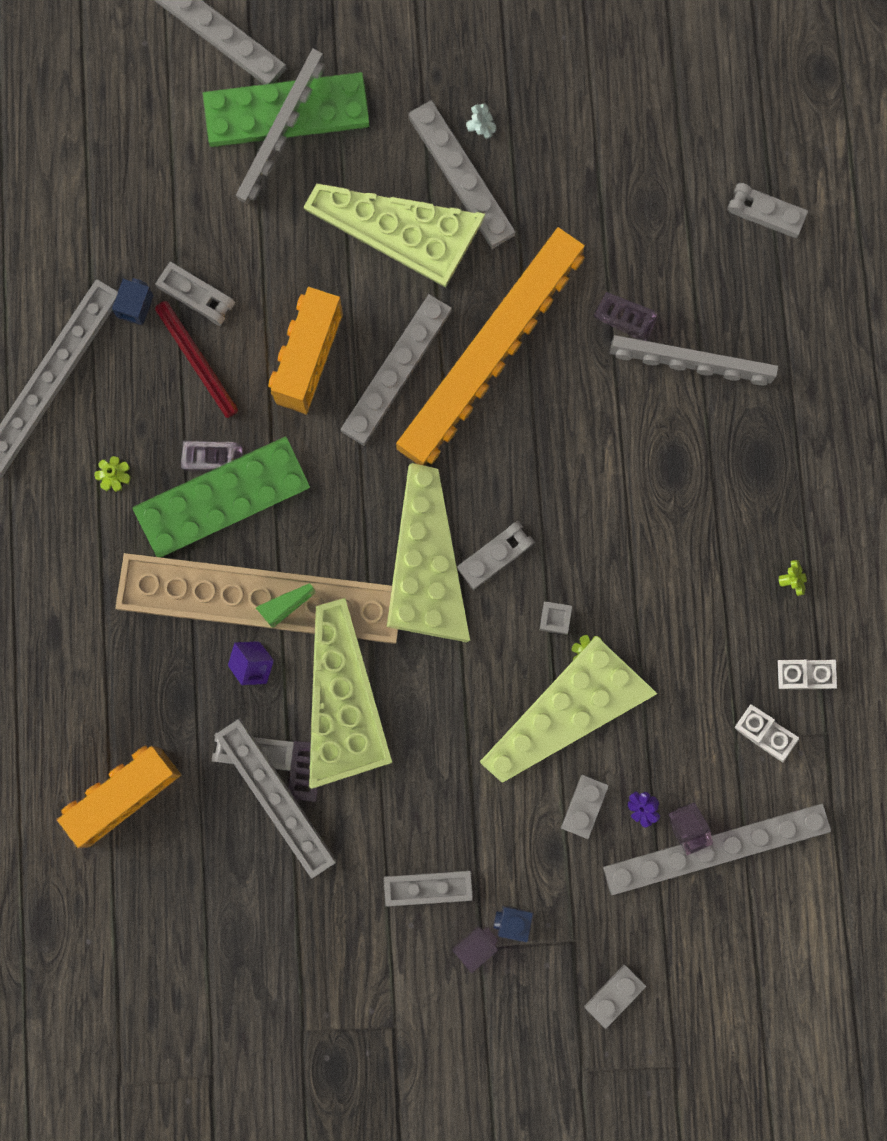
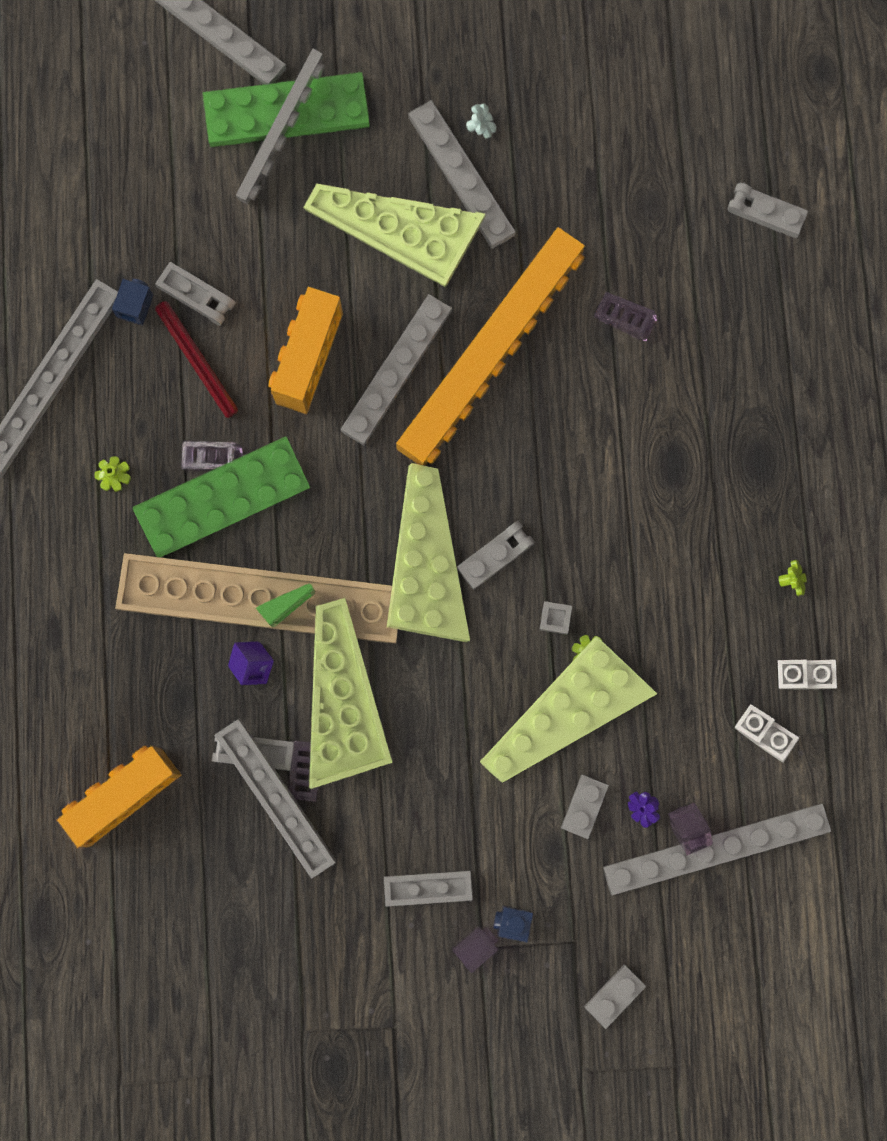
(683, 358): light grey plate -> none

